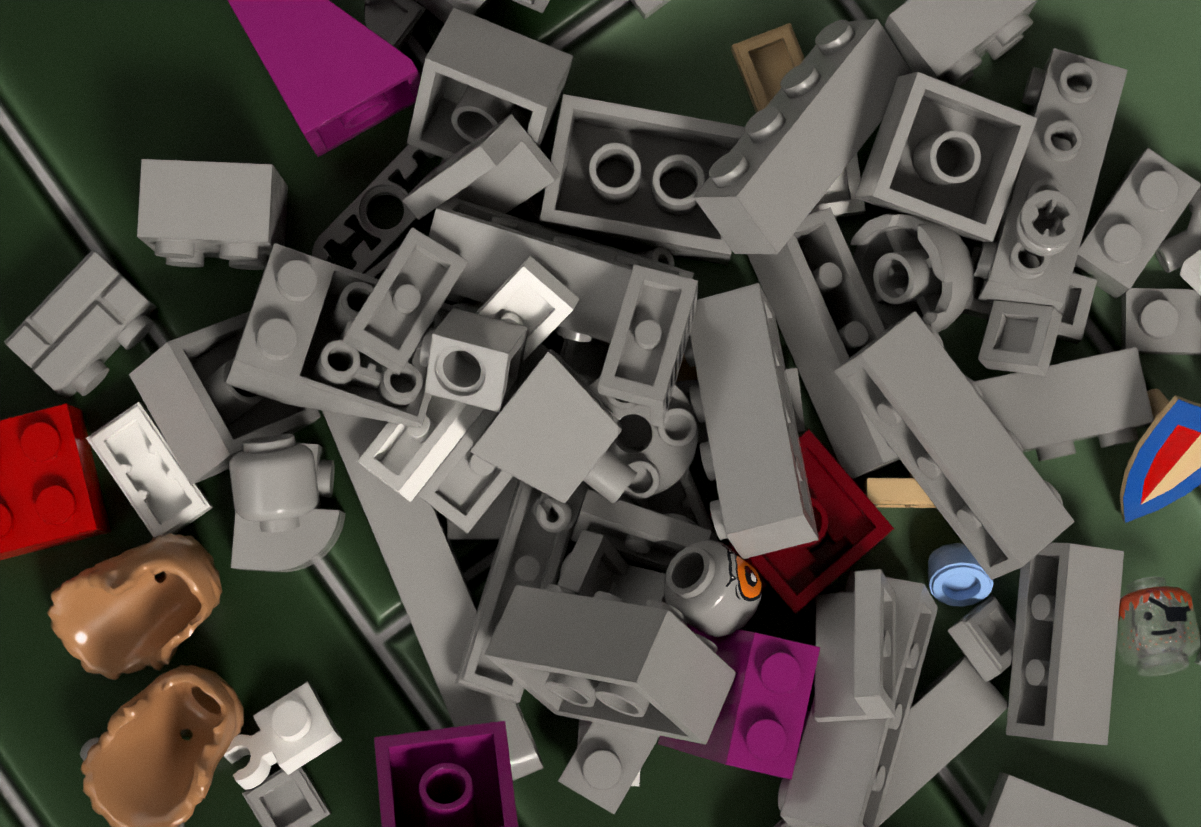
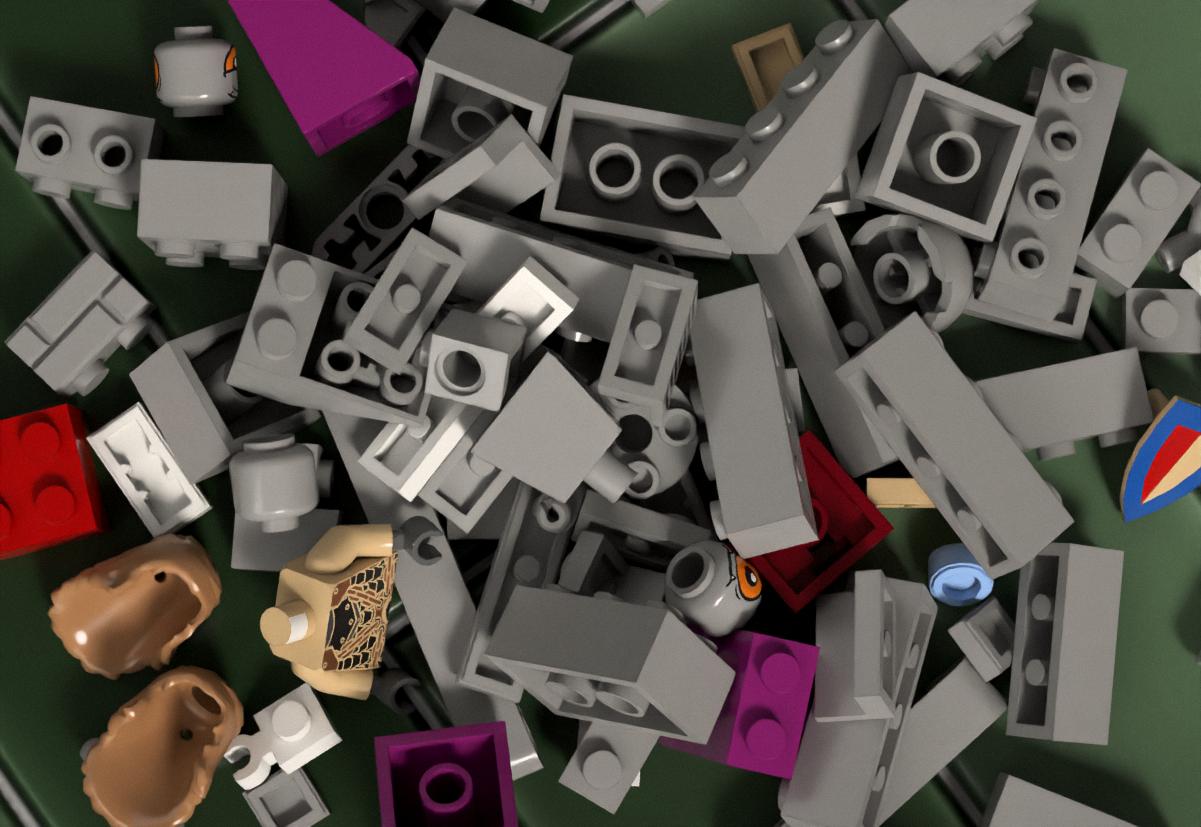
(86, 151): none -> light grey brick
(195, 72): none -> light grey head
(337, 609): none -> tan torso
(1020, 337): light grey plate -> none
(1055, 203): light grey bush -> none
(1156, 627): clear head -> none

